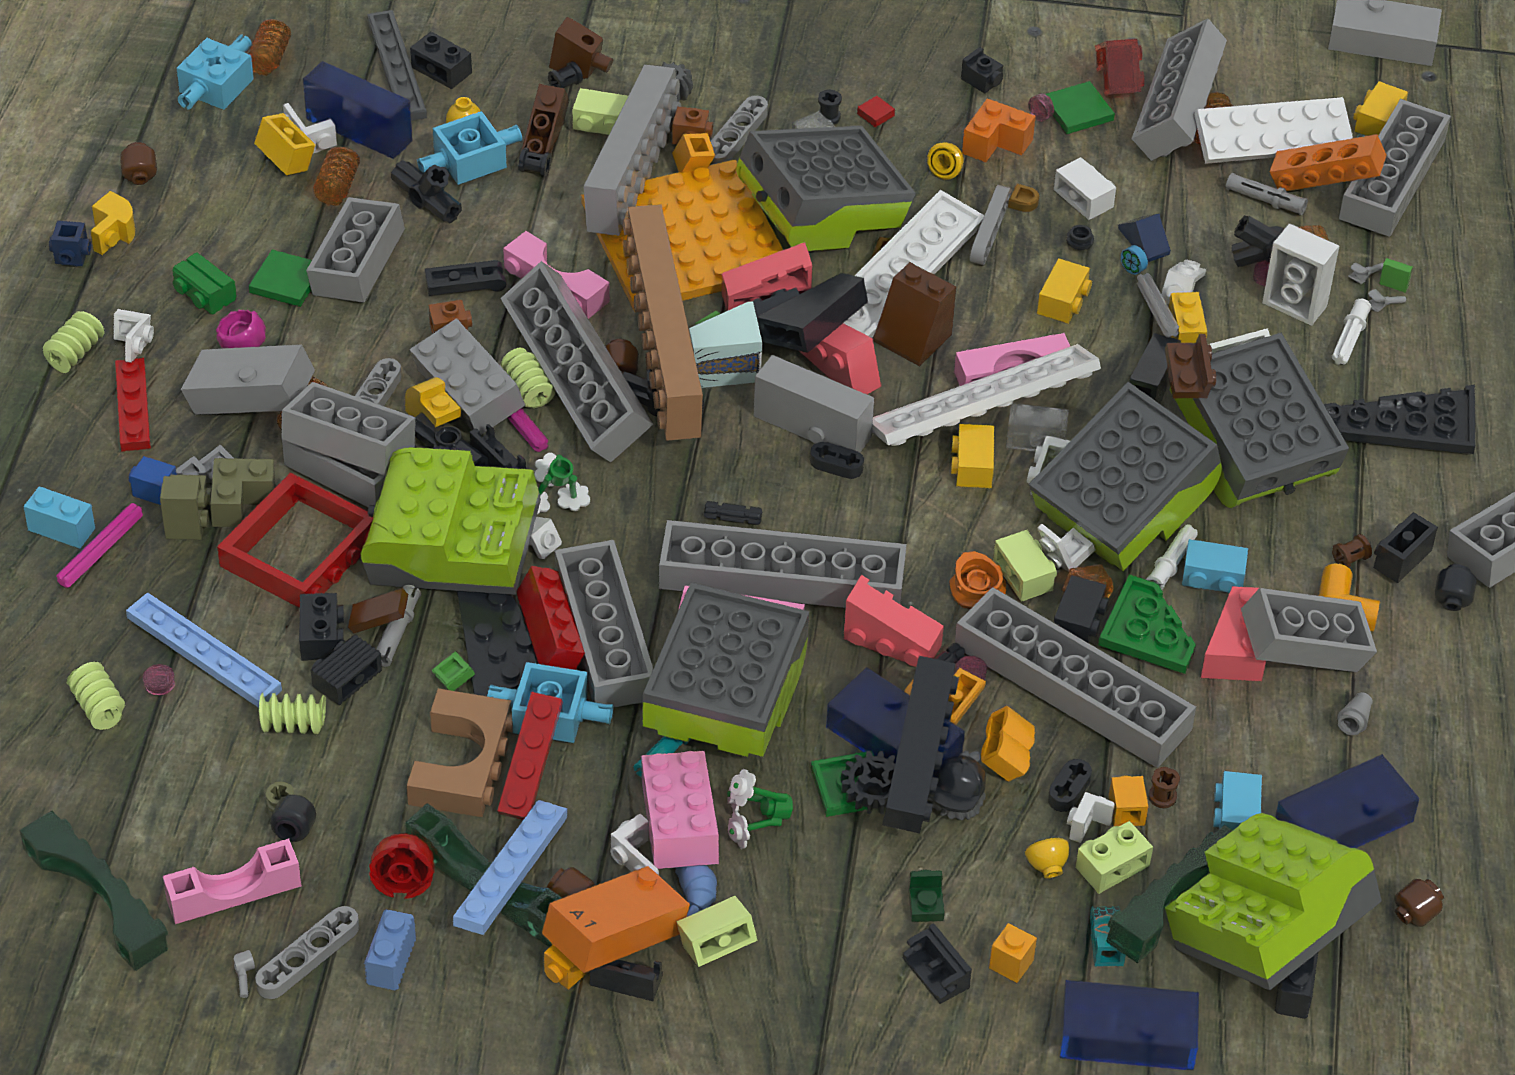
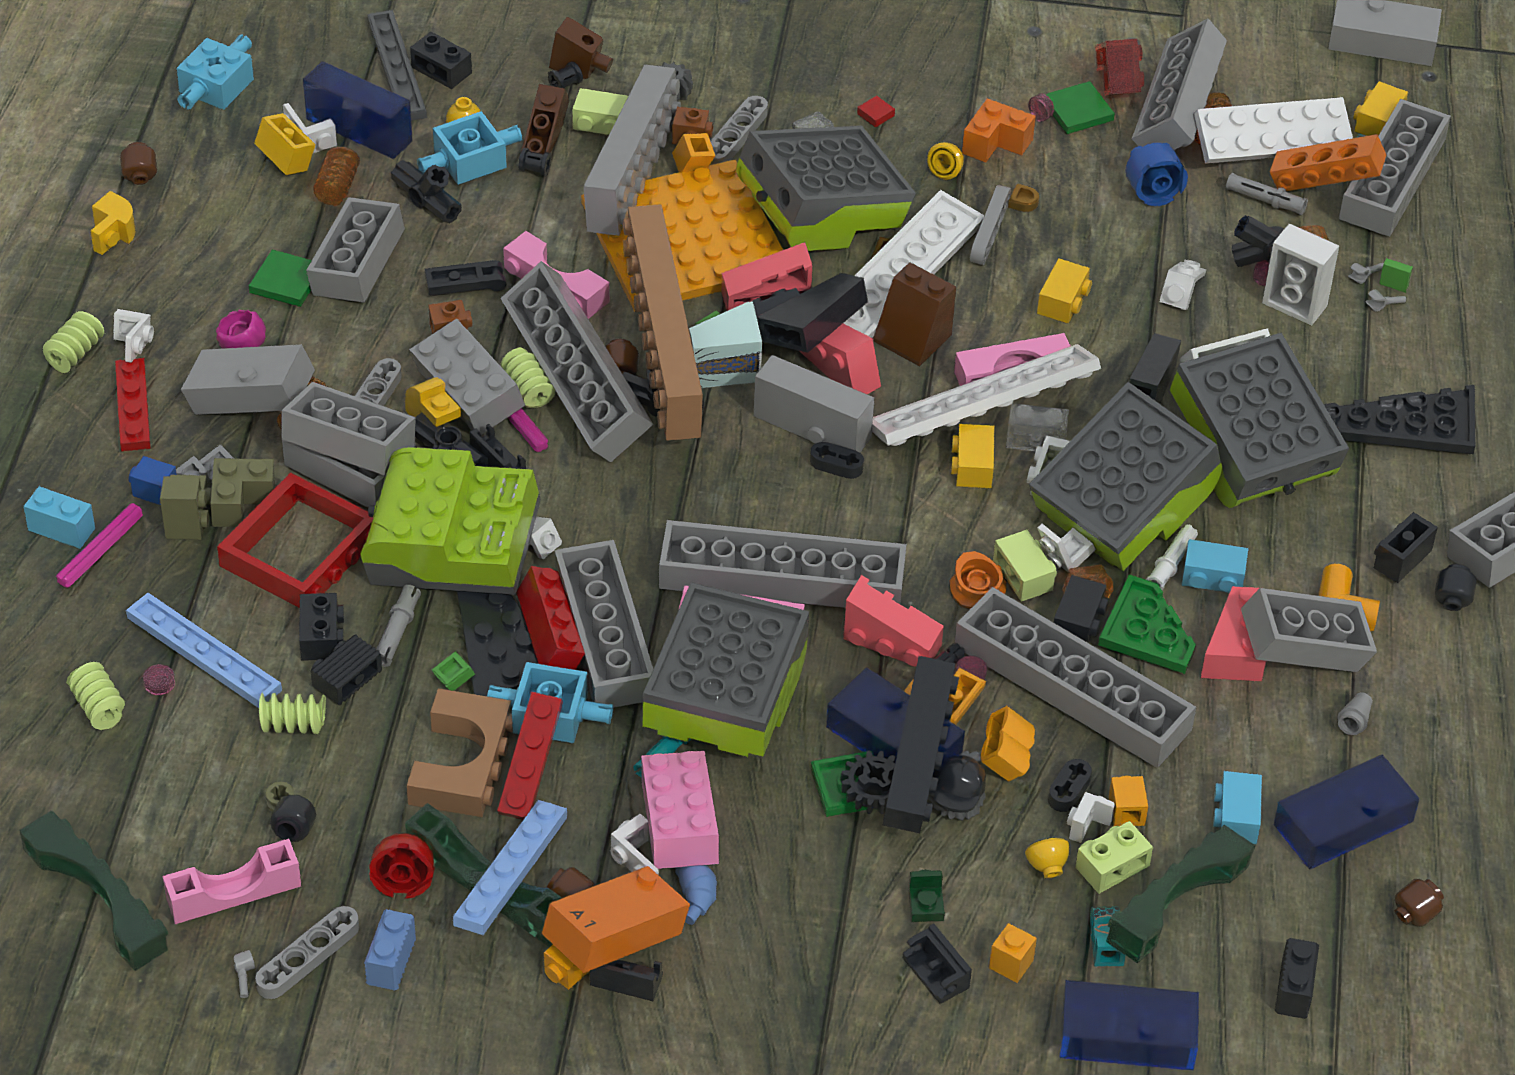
(70, 243): dark blue brick -> none
(204, 283): green brick -> none
(269, 46): clear orange piece -> none
(378, 610): reddish brown tile -> none
(558, 471): plant -> none
(717, 931): yellowish green brick -> none
(733, 512): black axle -> none
(773, 805): plant -> none
(829, 105): black bush -> none
(981, 71): black brick -> none
(1080, 237): black plate -> none
(1084, 188): white brick -> none
(1134, 259): dark azure tile -> none
(1147, 234): dark blue slope -> none
(1156, 173): none -> blue brick
(1157, 305): light grey axle -> none
(1159, 791): reddish brown bush -> none
(1189, 316): yellow brick -> none
(1190, 368): reddish brown bracket -> none
(1272, 899): lime piece -> none
(1352, 550): reddish brown bush -> none
(1354, 324): white axle -> none

